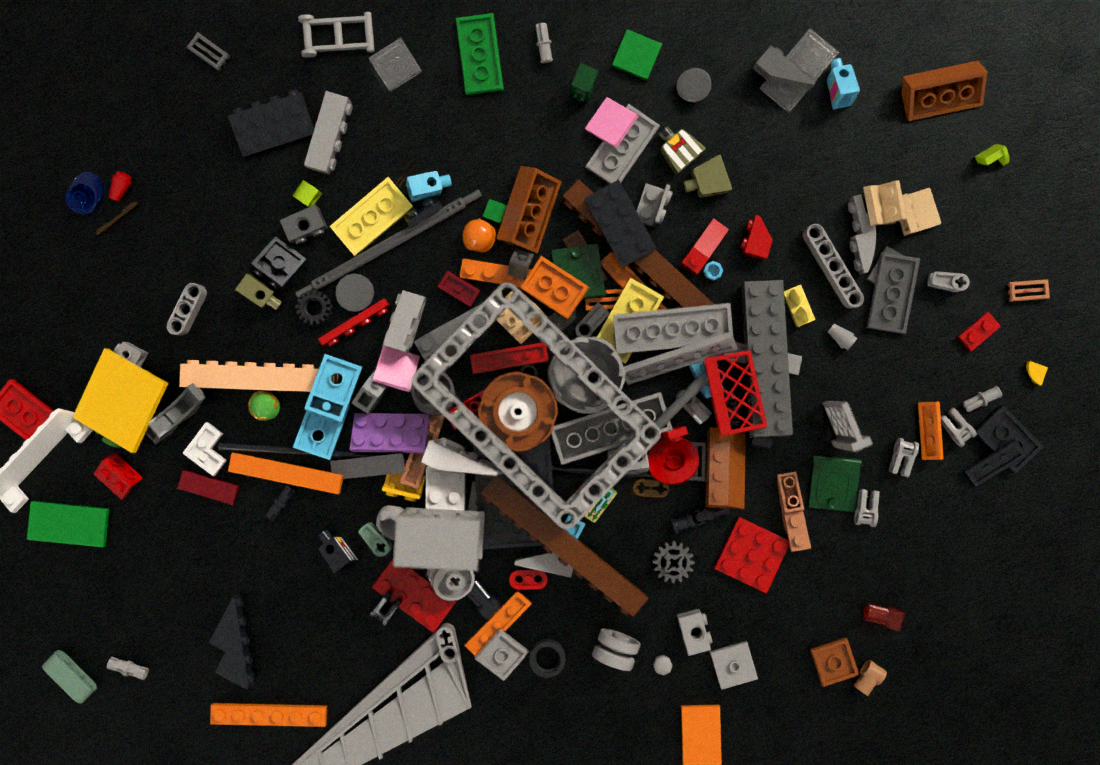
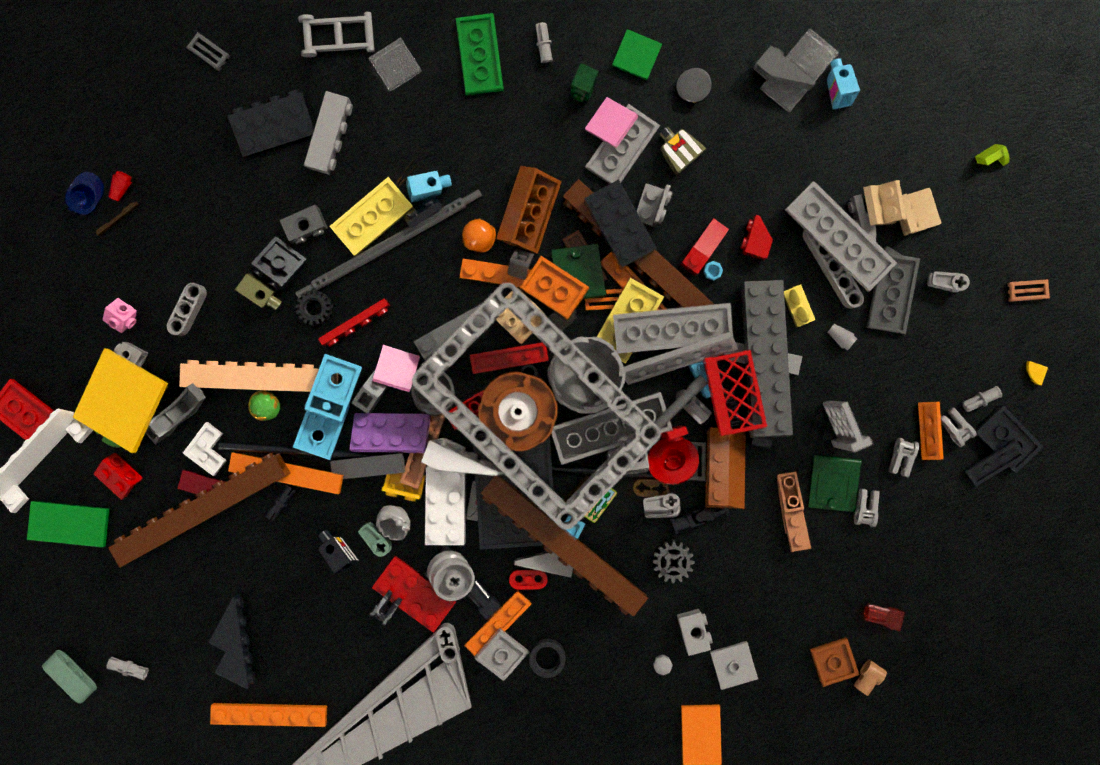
(120, 315): none -> bright pink brick
(197, 511): none -> reddish brown brick
(307, 194): lime brick -> none
(355, 292): dark grey tile -> none
(404, 321): light grey wedge -> none
(439, 538): light grey container -> none
(459, 288): dark red plate -> none
(494, 211): green tile -> none
(592, 319): dark grey piece -> none
(616, 649): light grey wheel -> none
(660, 506): none -> light grey piece
(709, 179): olive torso -> none
(752, 554): red plate -> none
(841, 236): none -> light grey plate
(944, 90): dark orange slope -> none
(978, 331): red plate -> none

